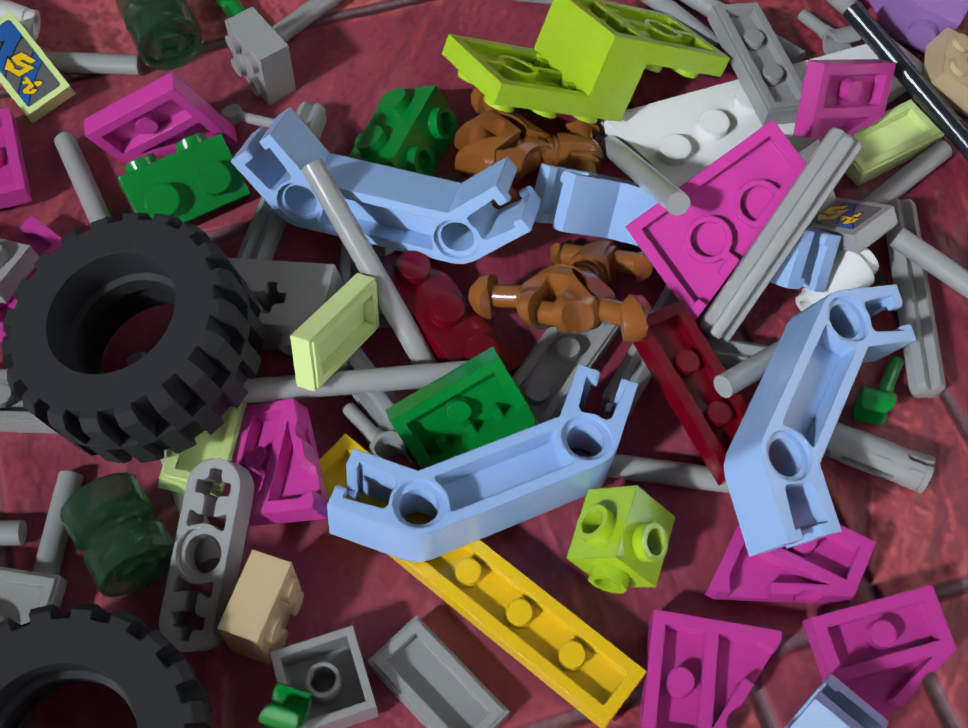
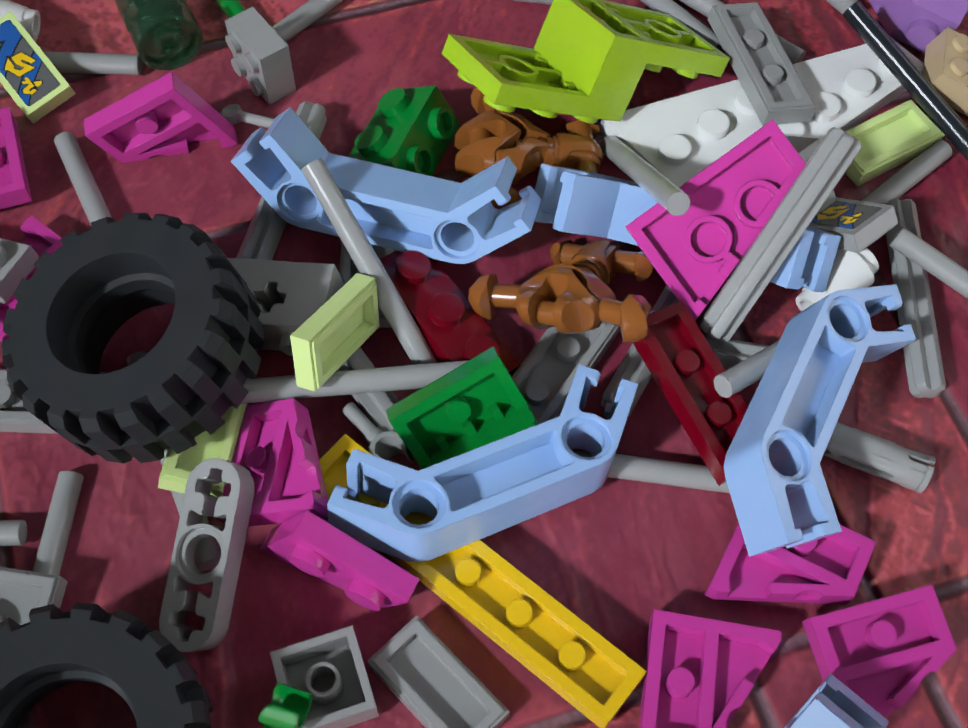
(118, 533): clear green wheel -> none
(186, 182): green bracket -> none
(261, 607): tan piece -> none
(339, 560): none -> dark pink wing
(621, 538): lime brick -> none
(832, 39): light grey hand -> none
(842, 95): dark pink wing -> none
(873, 404): green hand -> none

